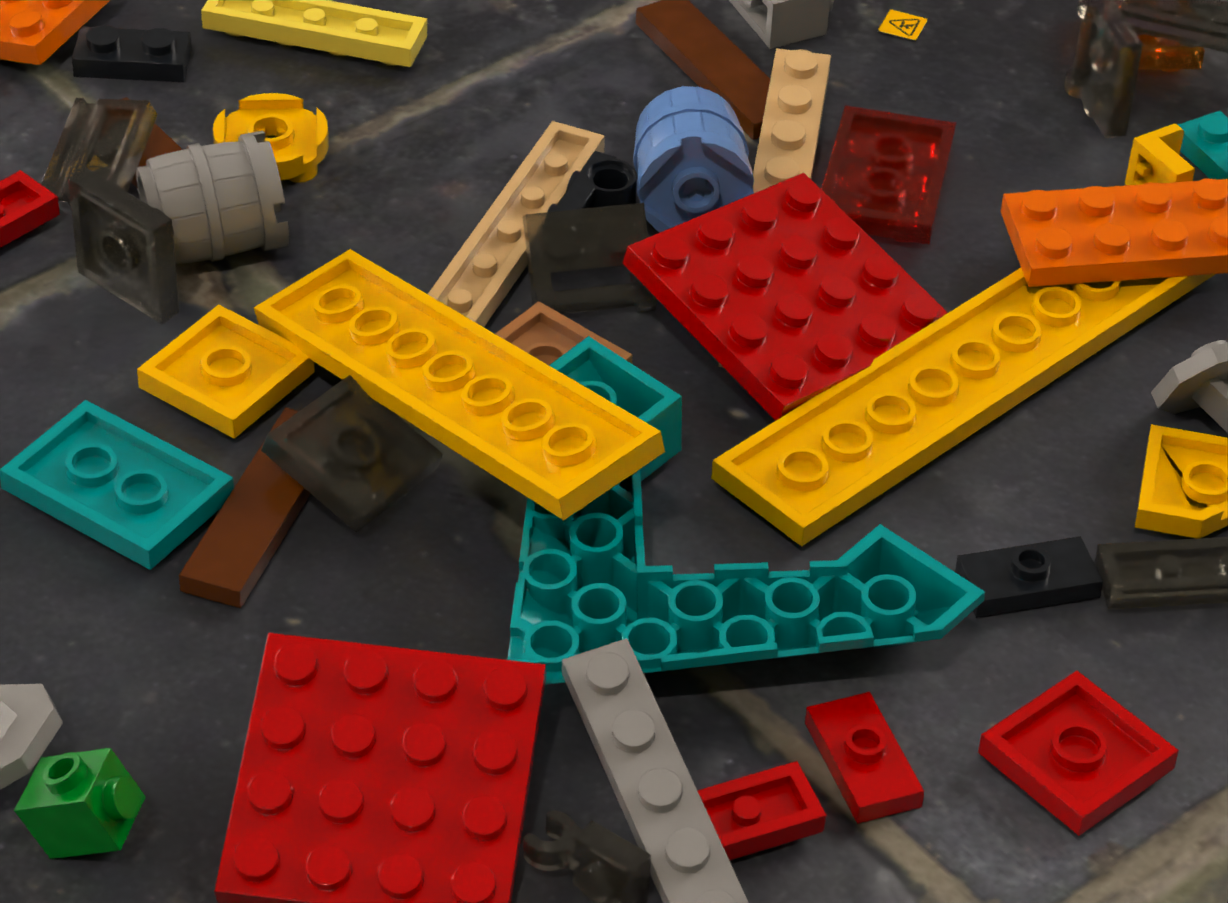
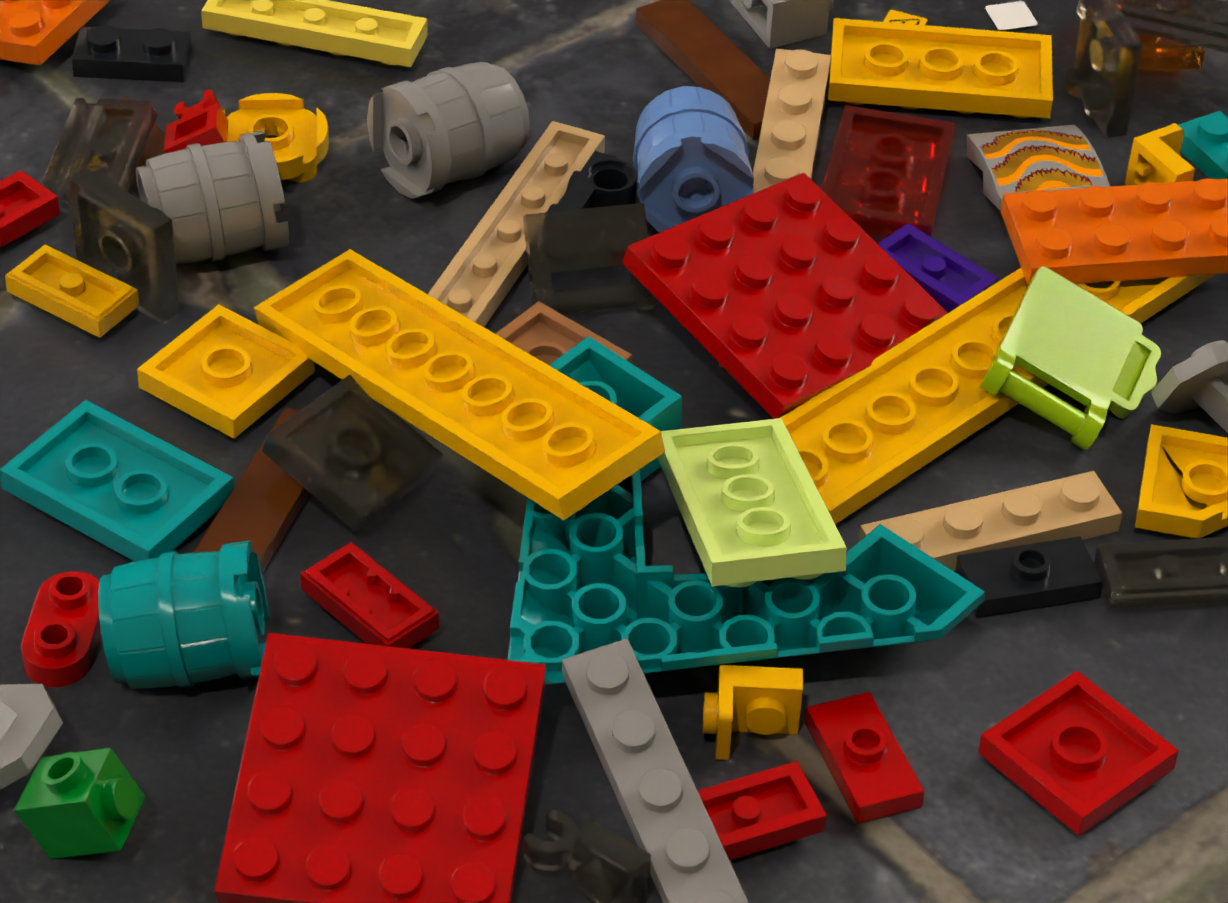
(62, 630): none -> red plate
(72, 290): none -> yellow plate
(184, 617): none -> teal piece
(199, 124): none -> red plate
(369, 599): none -> red plate
(447, 126): none -> light grey piece
(750, 503): none -> yellowish green plate
(752, 702): none -> yellow bracket
(936, 267): none -> dark purple plate
(941, 68): none -> yellow plate
(1010, 519): none -> tan plate
(1011, 15): none -> white sticker
(1035, 161): none -> slope
(1078, 349): none -> lime piece

